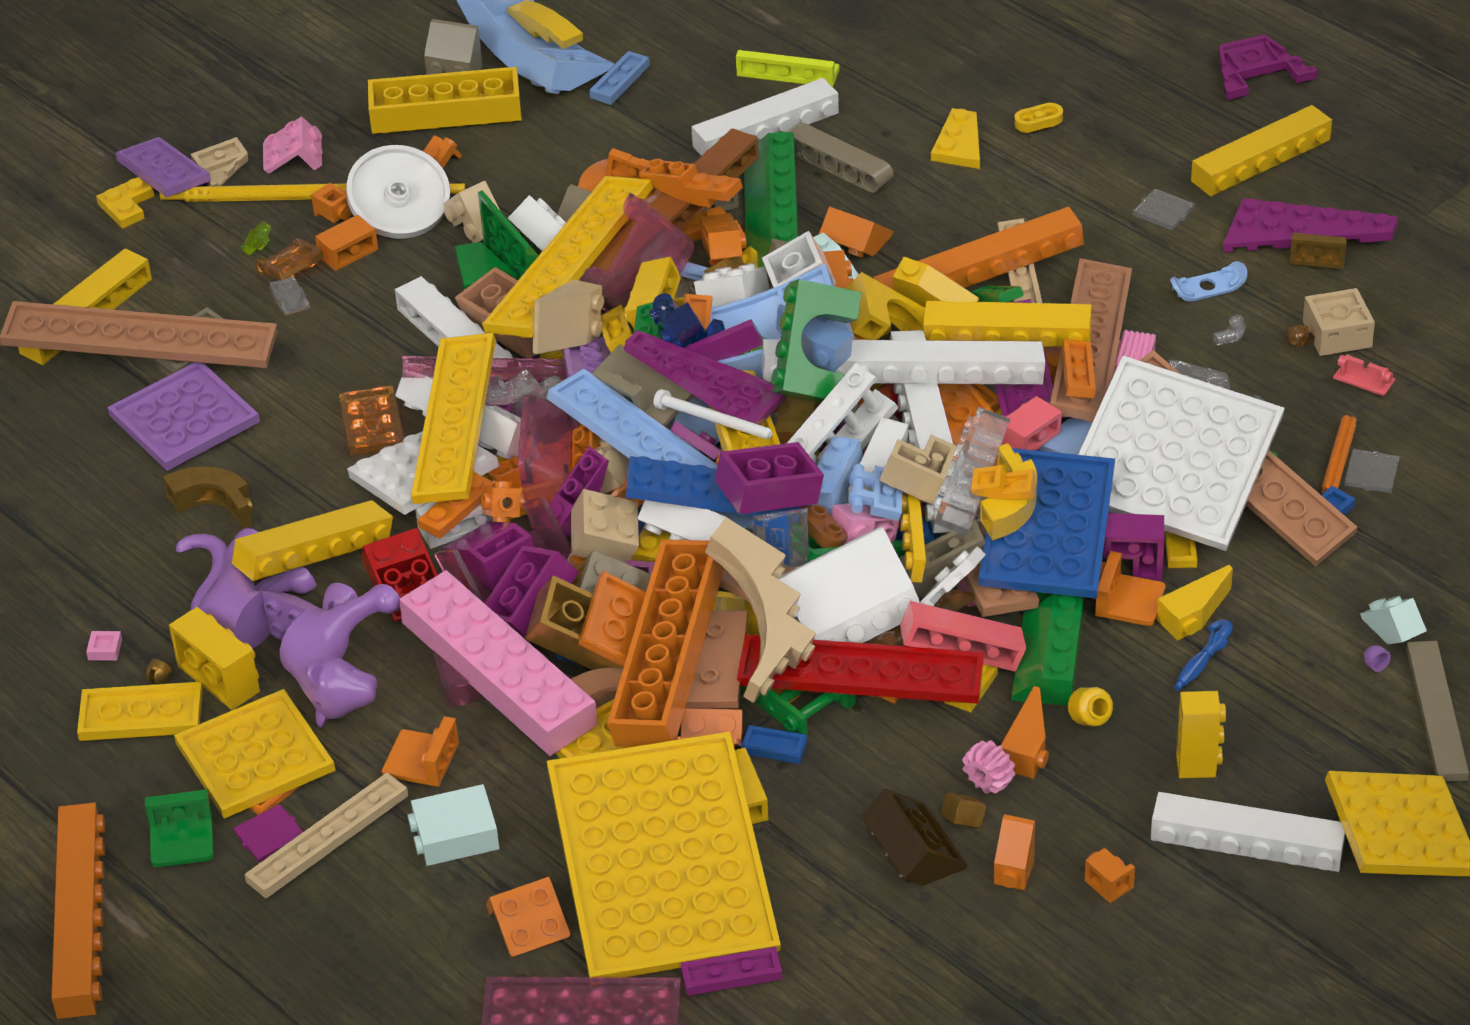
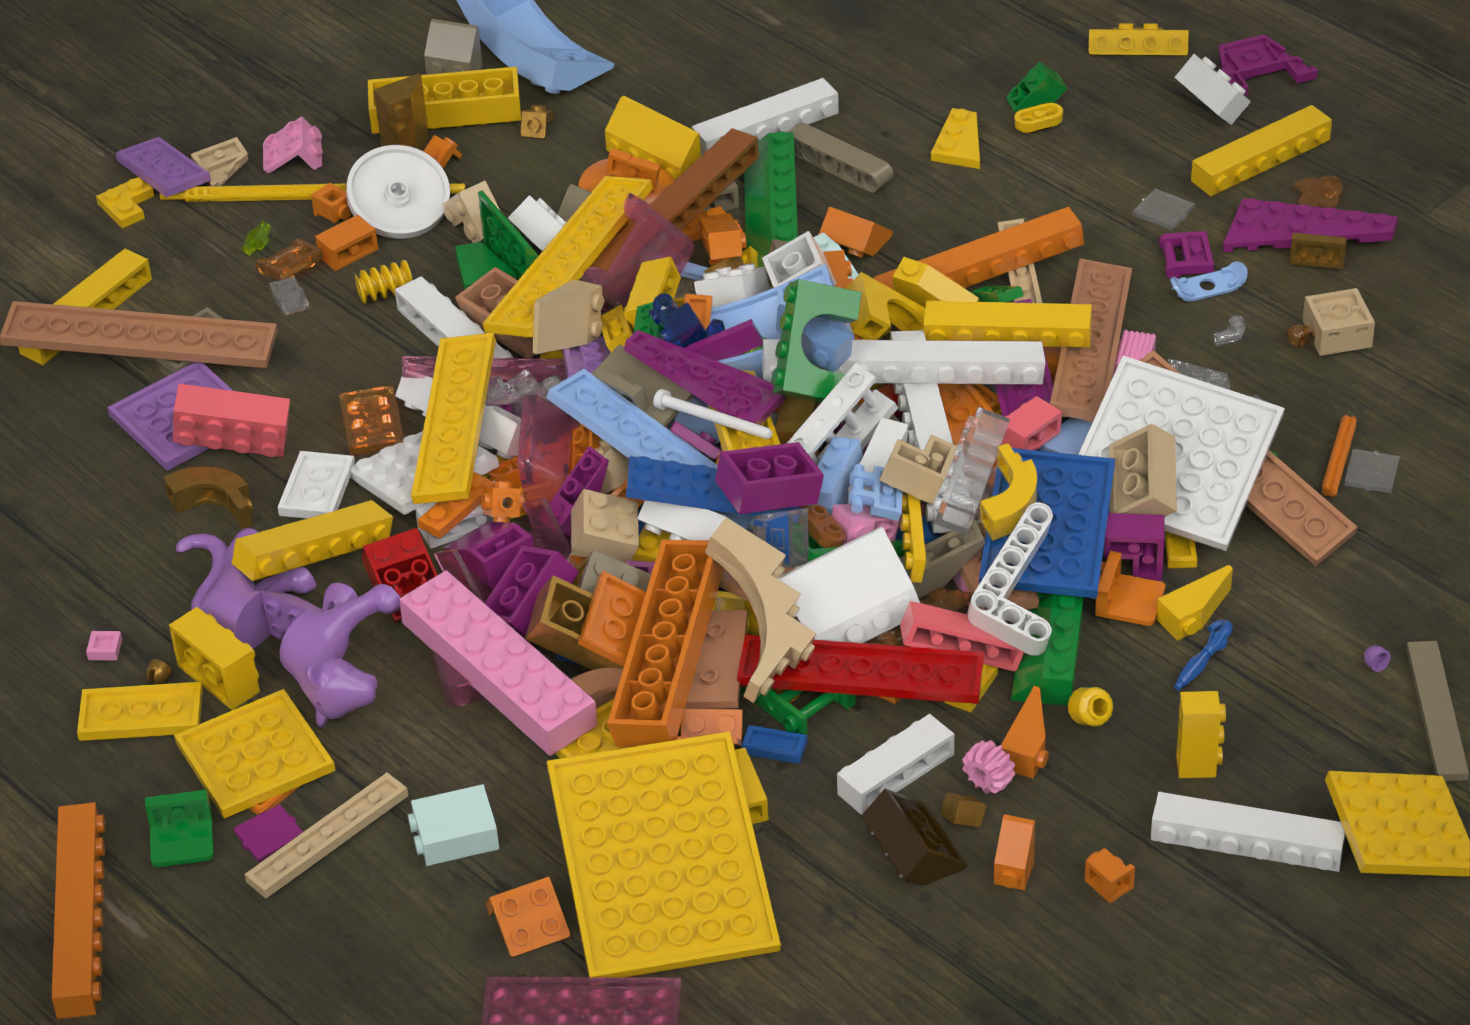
(230, 420): none -> coral brick
(315, 484): none -> white plate
(382, 281): none -> yellow piece
(402, 113): none -> pearl gold slope
(423, 756): orange bracket -> none
(535, 121): none -> pearl gold bracket
(545, 23): yellow slope -> none
(619, 78): medium blue plate -> none
(652, 137): none -> yellow slope
(688, 185): orange slope -> none
(731, 971): magenta plate -> none
(785, 68): neon yellow fence -> none
(896, 762): none -> white brick
(948, 578): white wing -> none
(996, 484): light orange slope -> none
(1006, 576): none -> white beam
(1036, 88): none -> green slope
(1078, 369): orange plate -> none
(1138, 41): none -> yellow bracket
(1144, 473): none -> tan slope
(1195, 253): none -> magenta plate
(1213, 88): none -> white brick
(1319, 192): none -> clear orange plate
(1339, 499): blue plate -> none
(1373, 378): coral hinge -> none
(1394, 619): light aqua slope -> none

